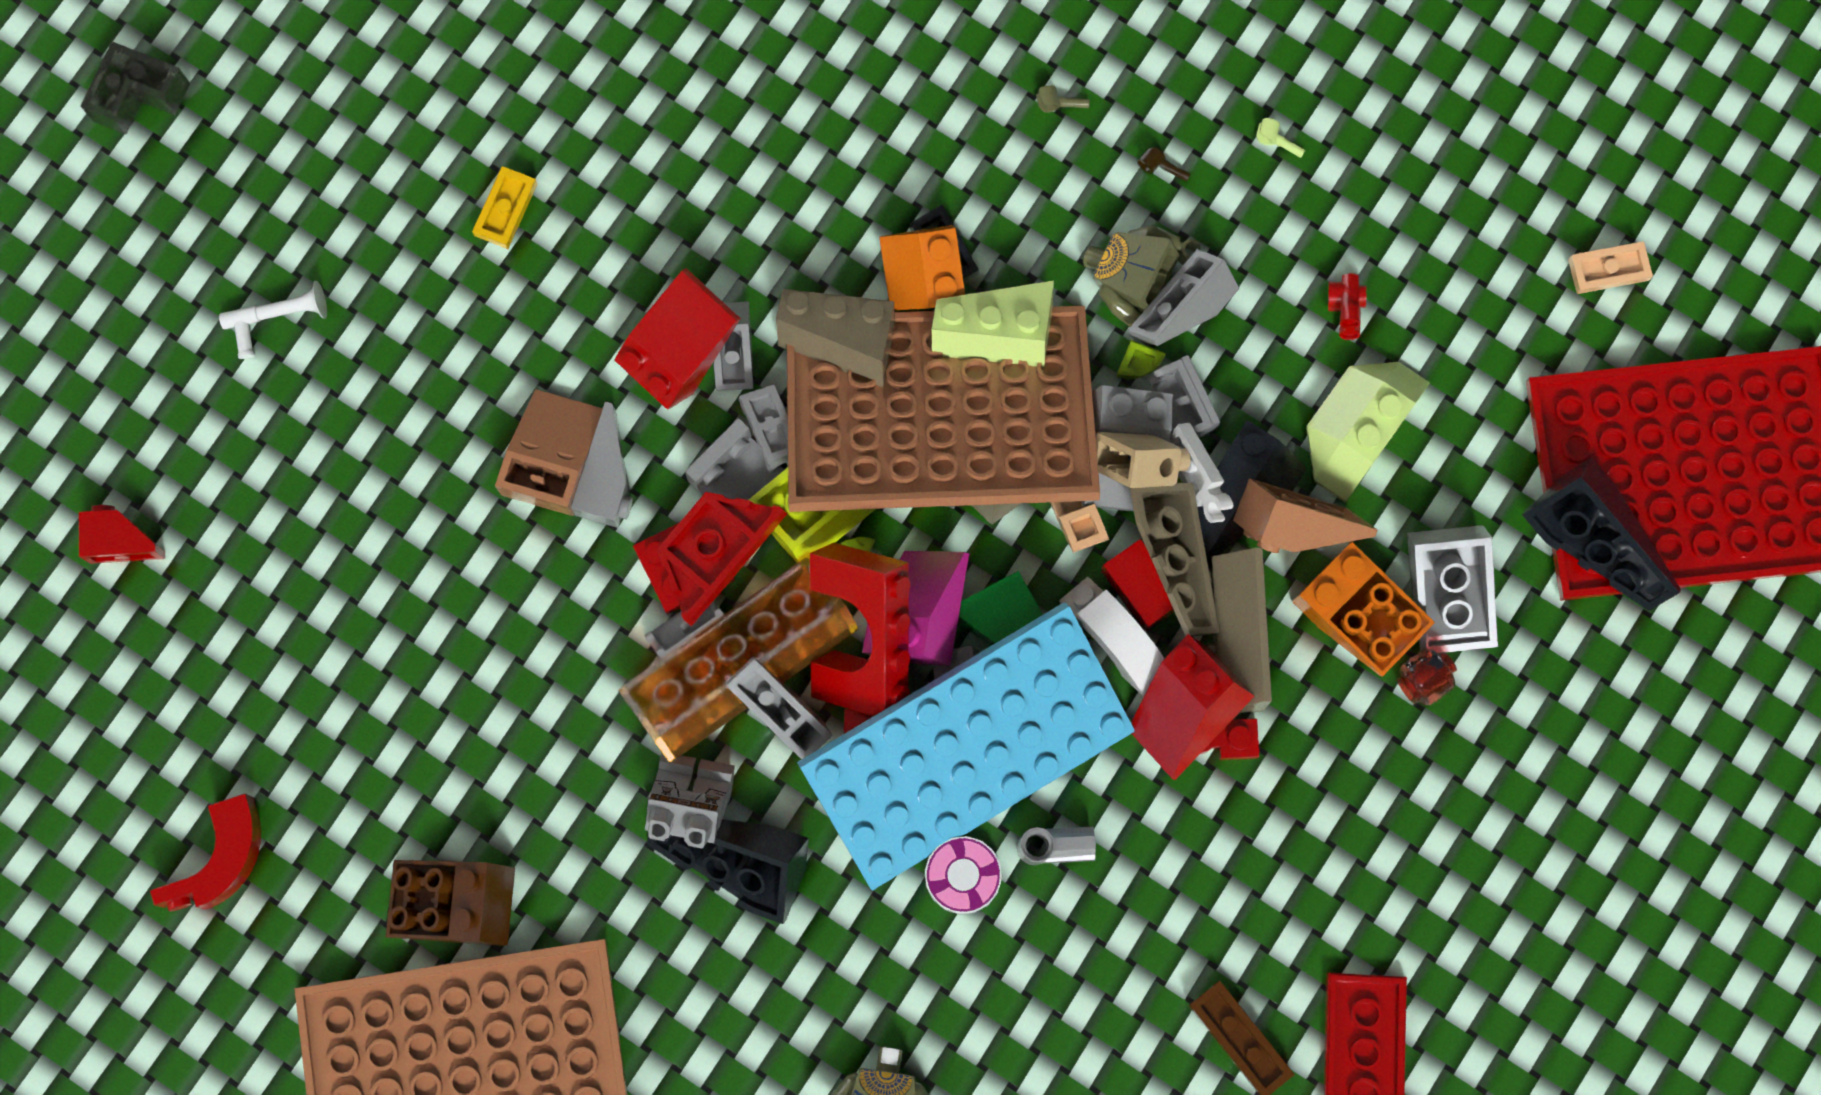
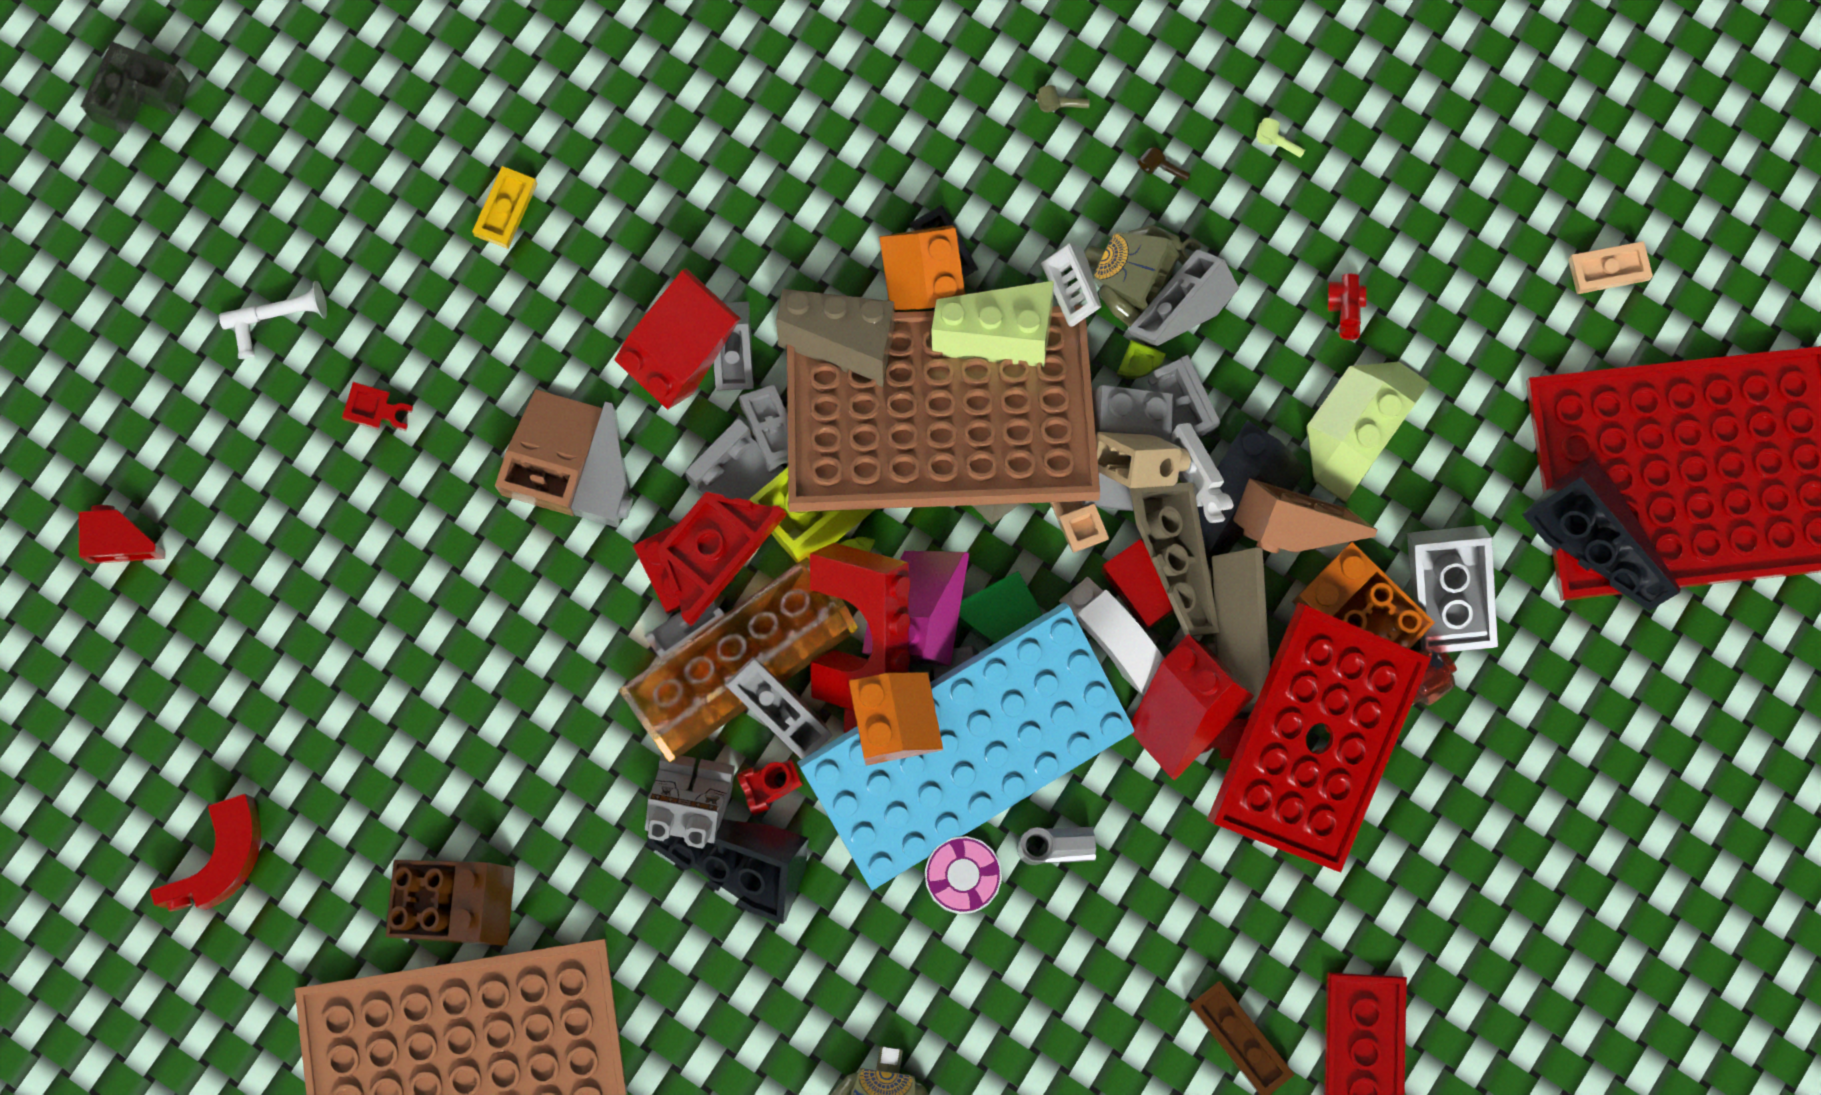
(369, 407): none -> red plate
(762, 785): none -> red plate
(895, 716): none -> orange slope
(1054, 269): none -> white slope
(1318, 798): none -> red plate

